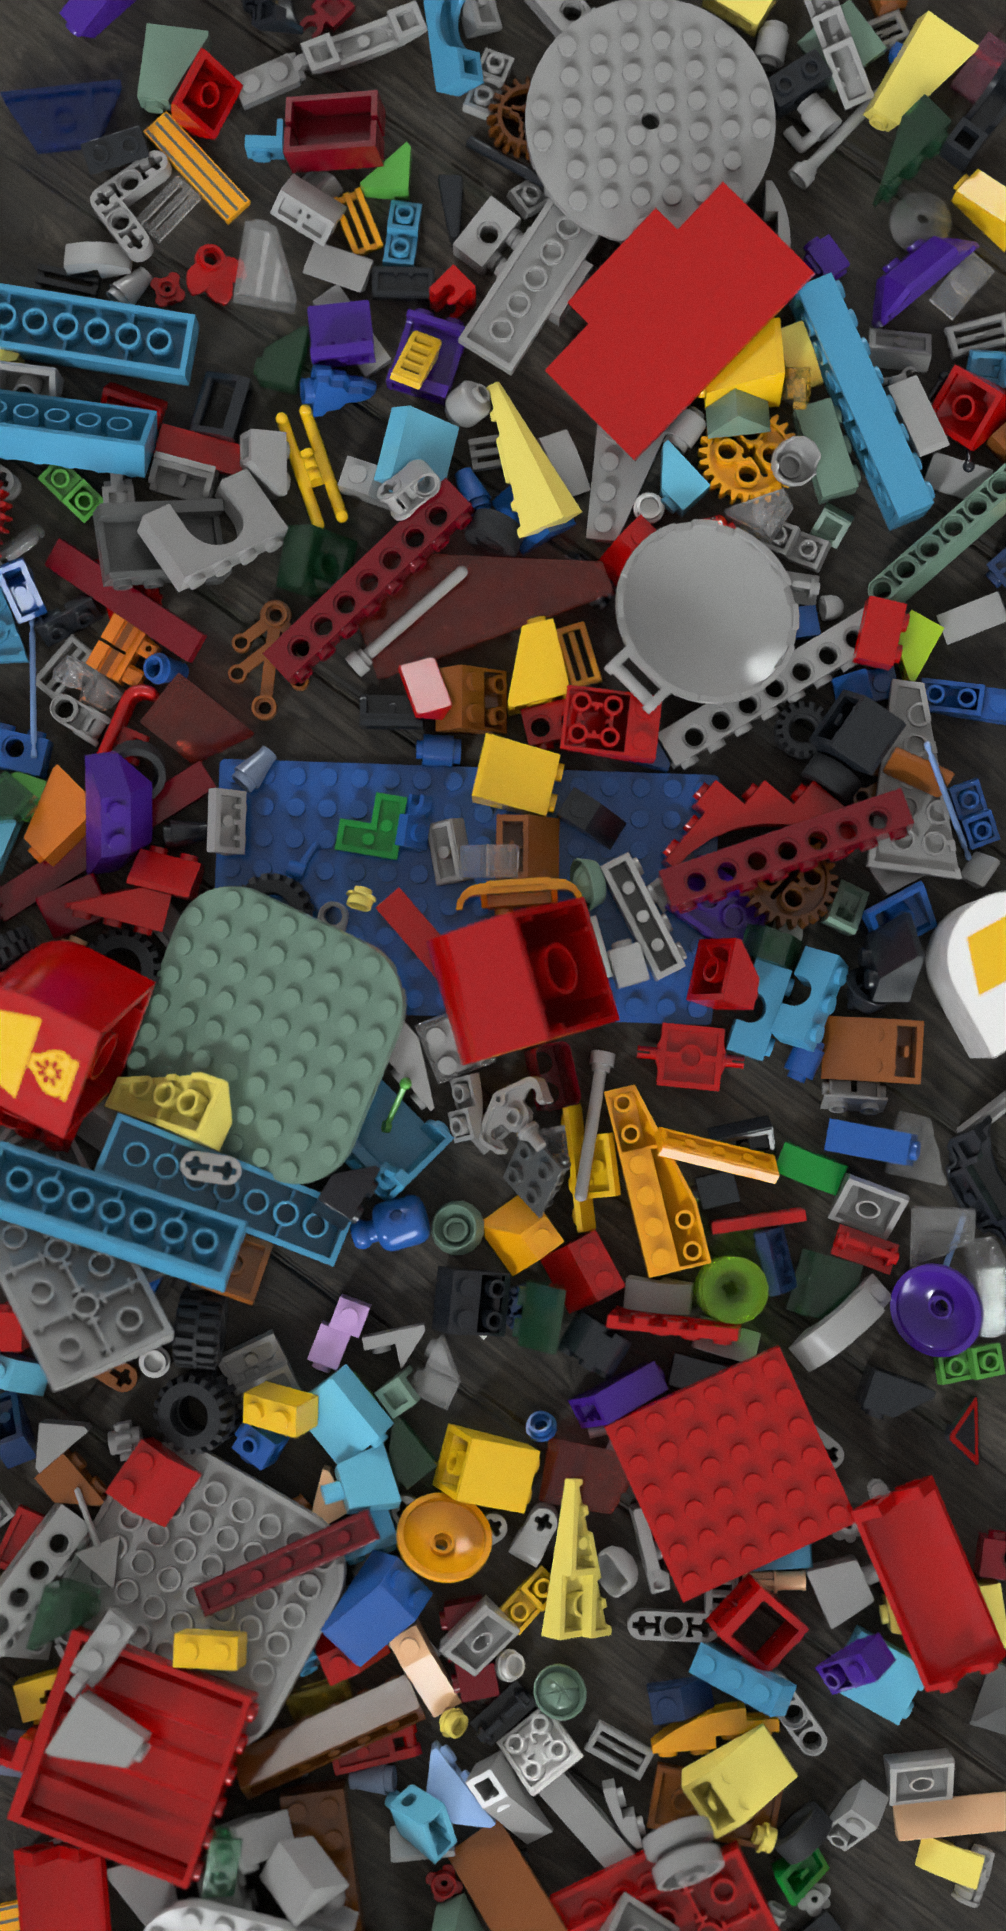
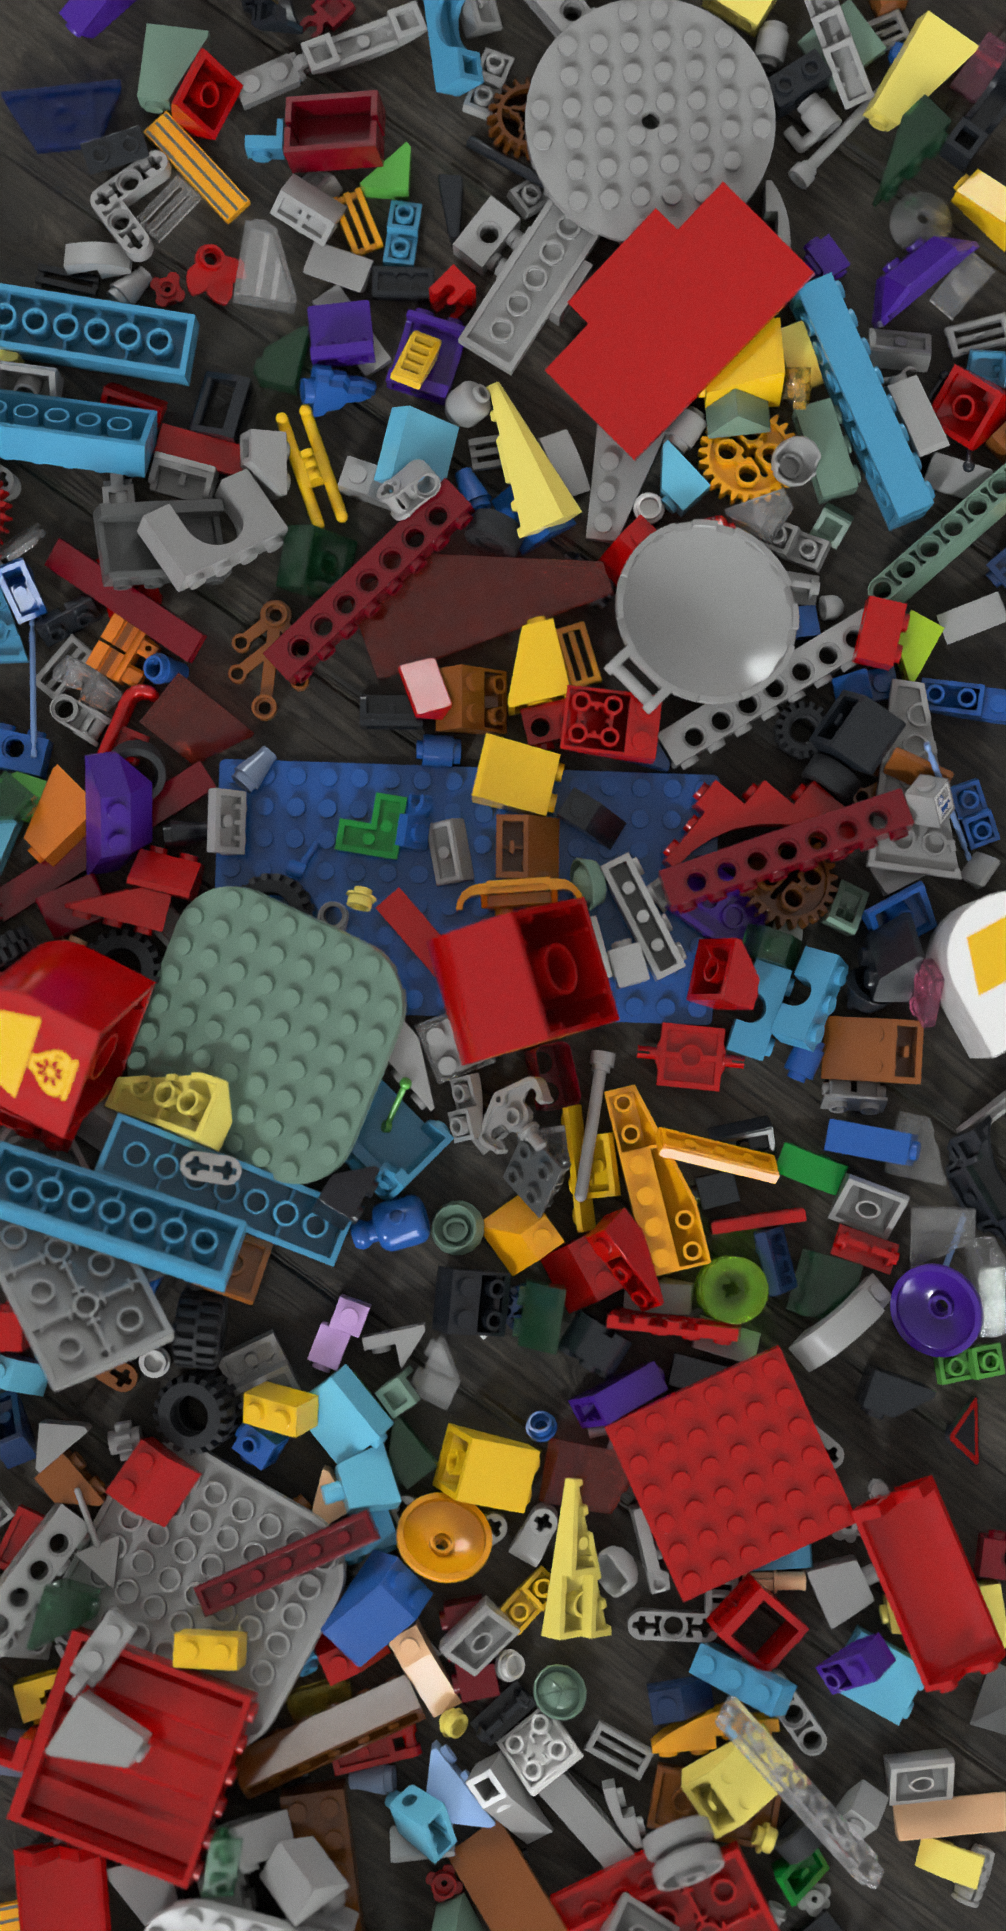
(71, 490): bright green slope -> none
(362, 658): light grey piece -> none
(489, 861): clear slope -> none
(627, 1255): none -> red slope
(799, 1793): none -> clear hinge
(927, 993): none -> clear pink plate
(930, 800): none -> light grey brick

